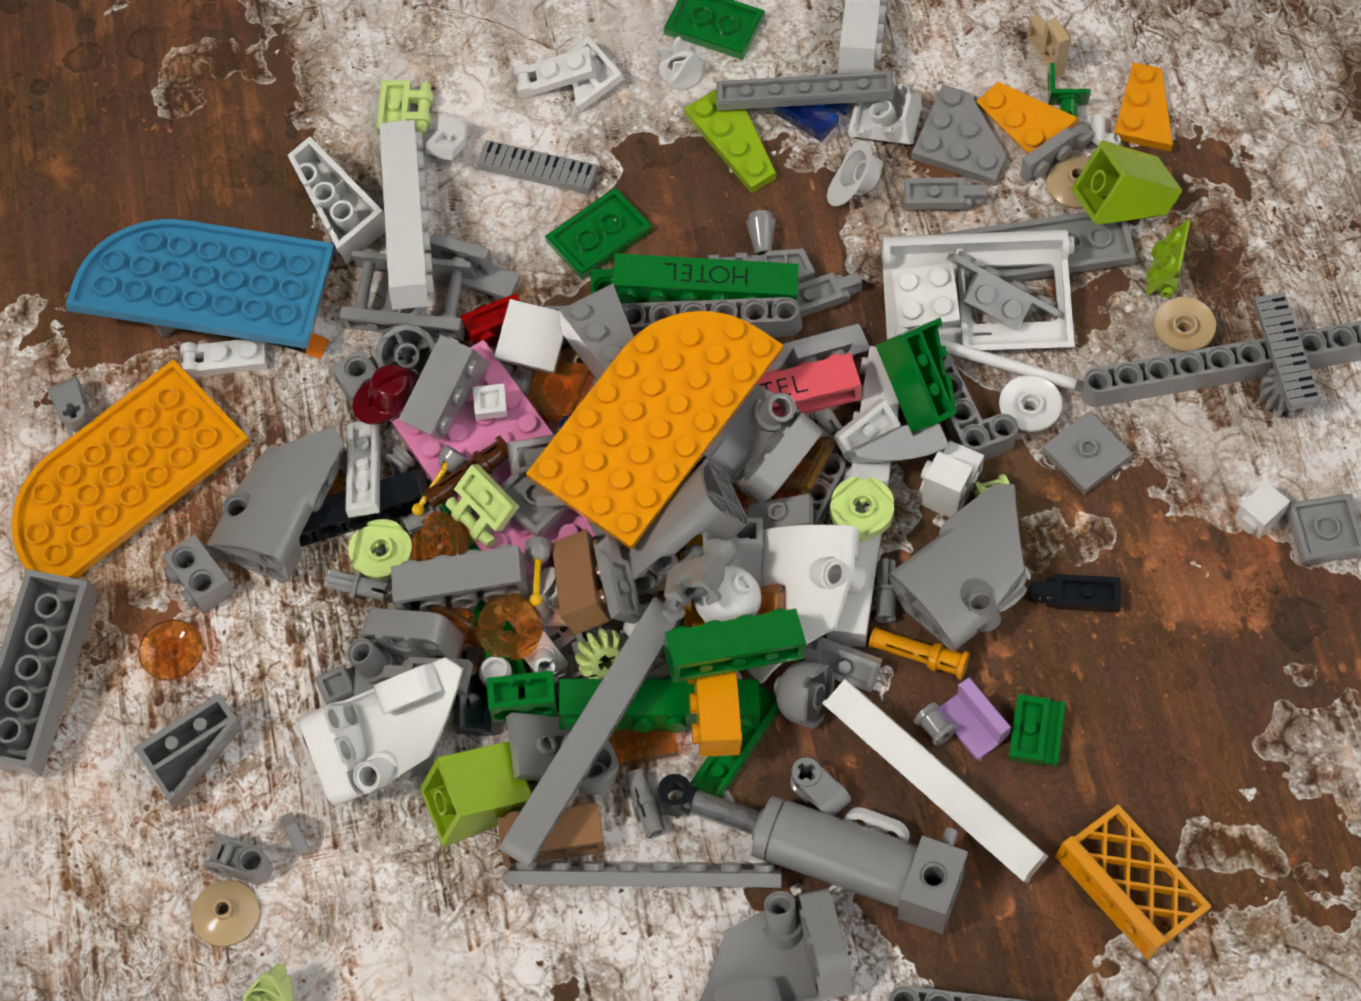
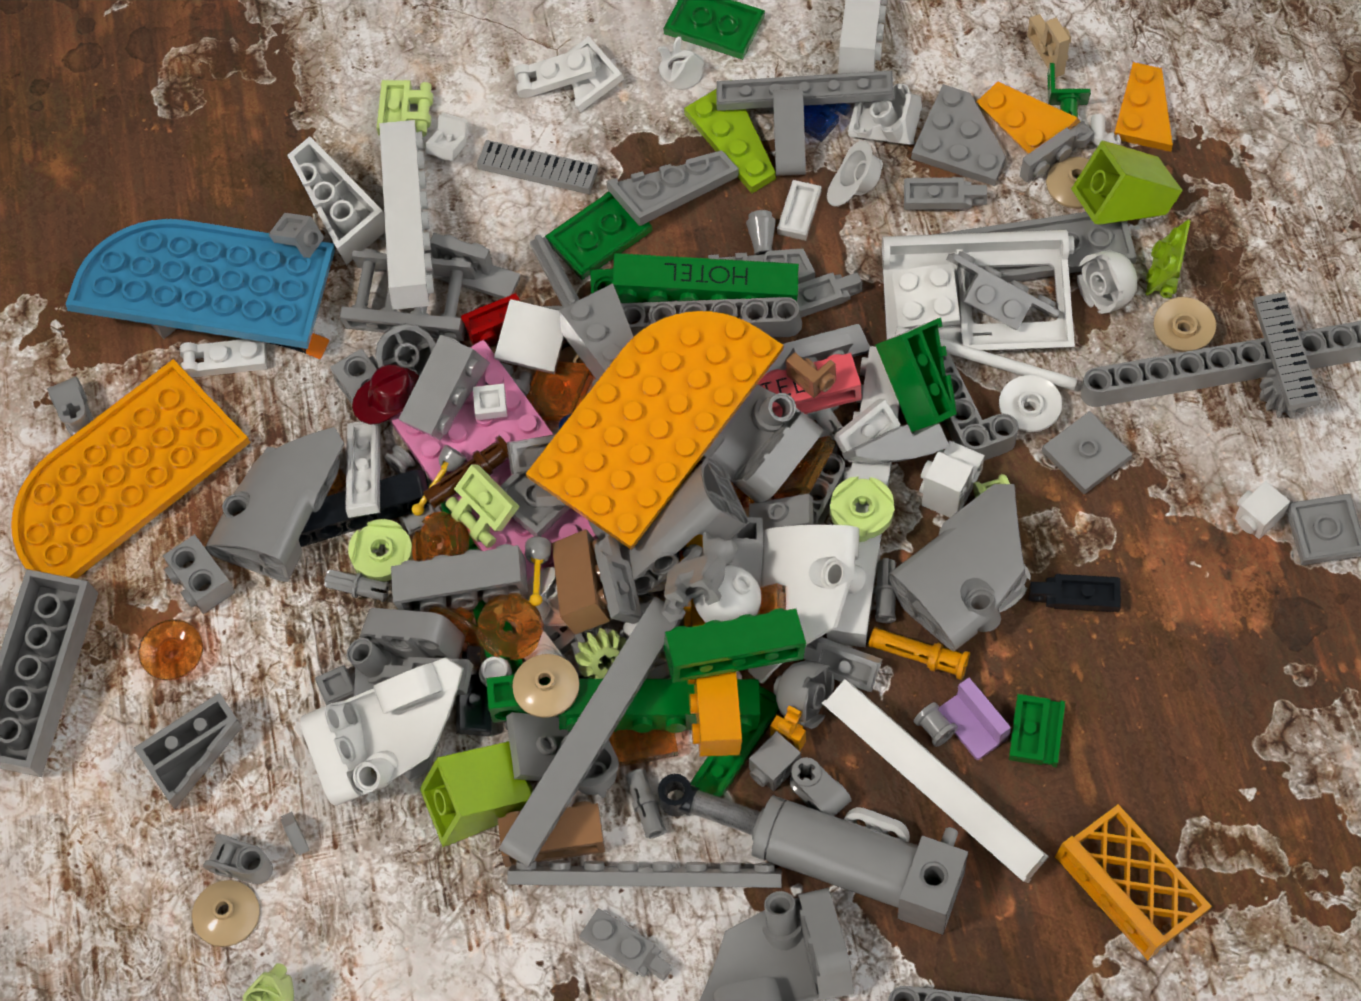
(297, 231): none -> light grey bracket
(549, 699): none -> tan dish
(553, 271): none -> light grey axle
(624, 946): none -> light grey hinge
(672, 186): none -> light grey wing
(773, 762): none -> light grey brick
(789, 132): none -> light grey beam
(789, 727): none -> light orange plate
(799, 210): none -> white tile
(807, 375): none -> medium nougat bracket
(1107, 280): none -> white cylinder

